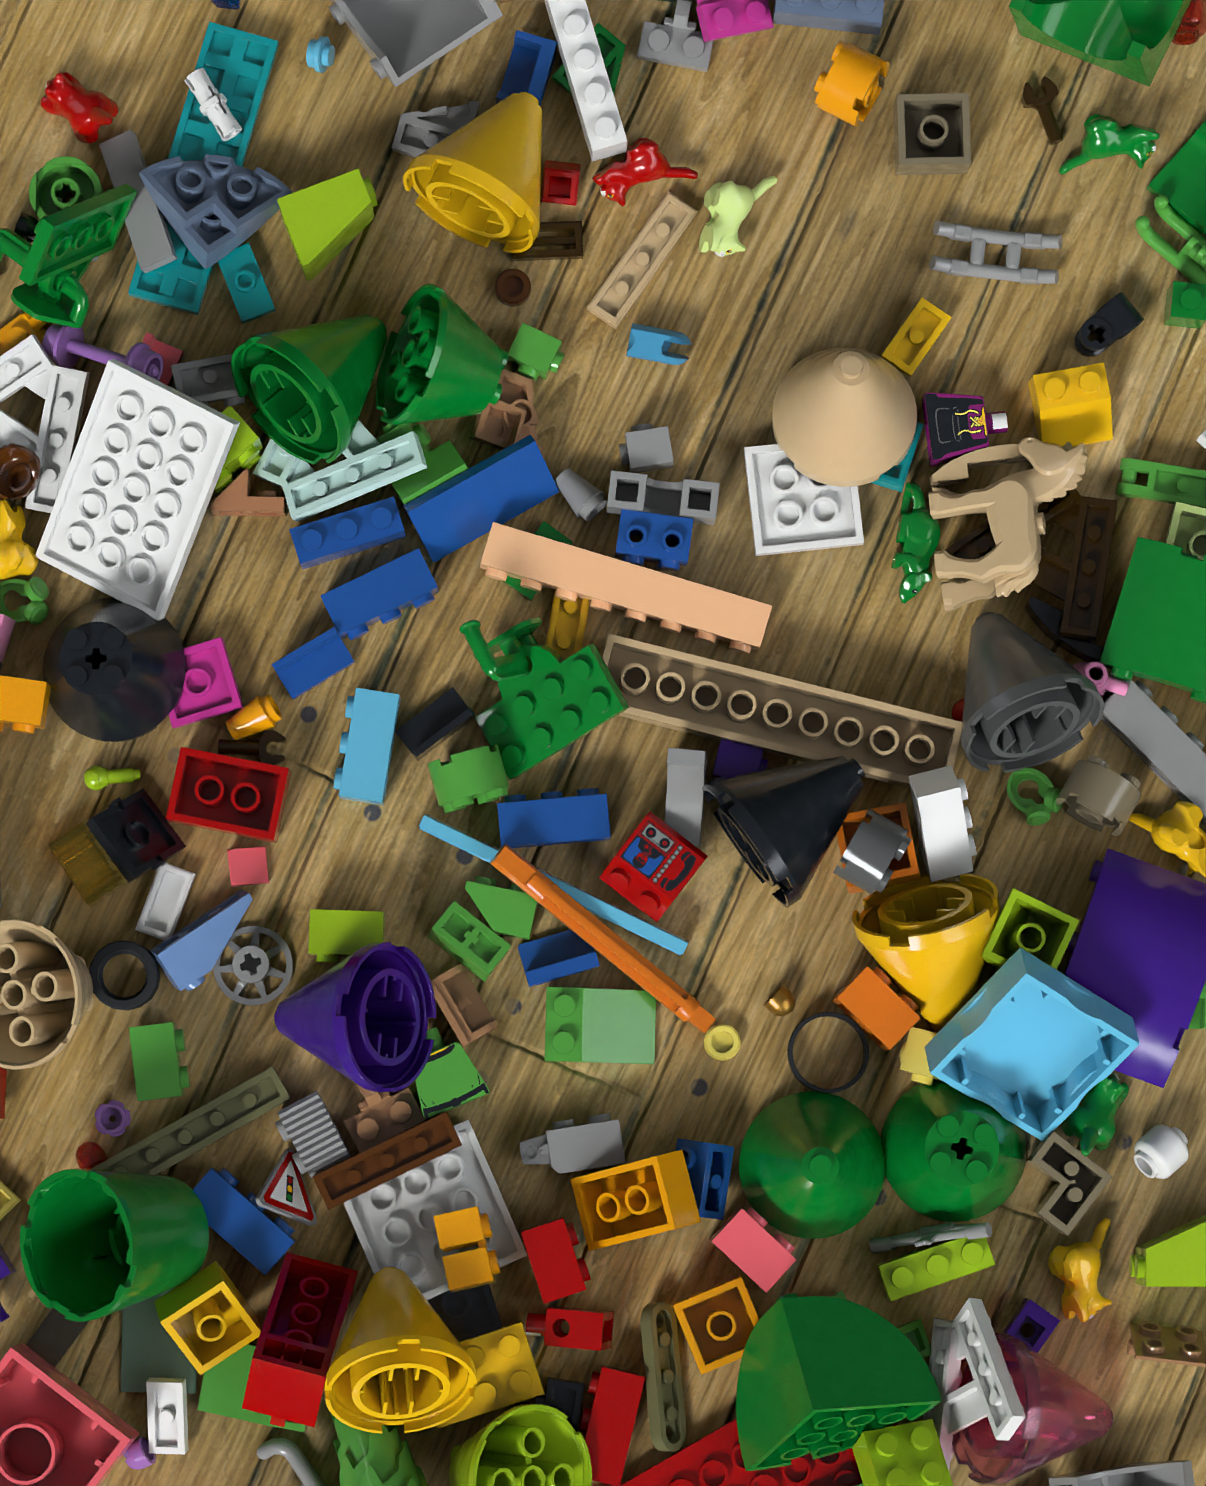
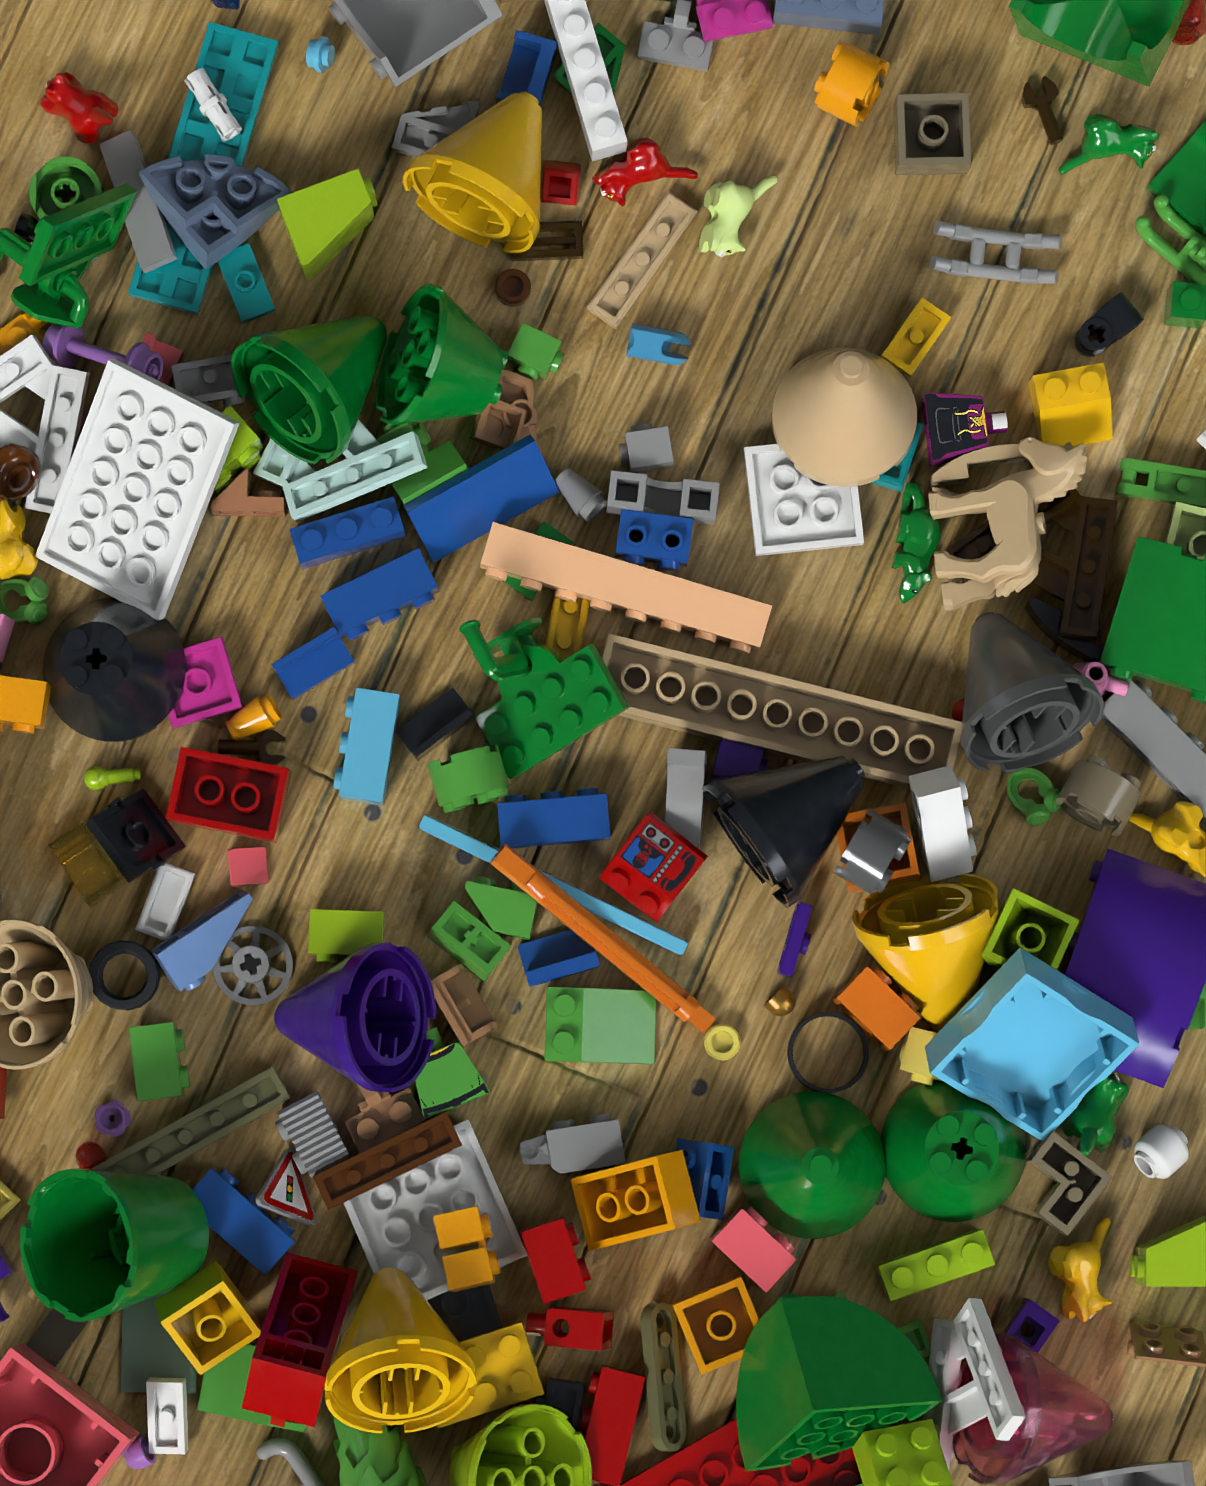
(796, 940): none -> dark purple plate
(931, 1234): light grey piece -> none

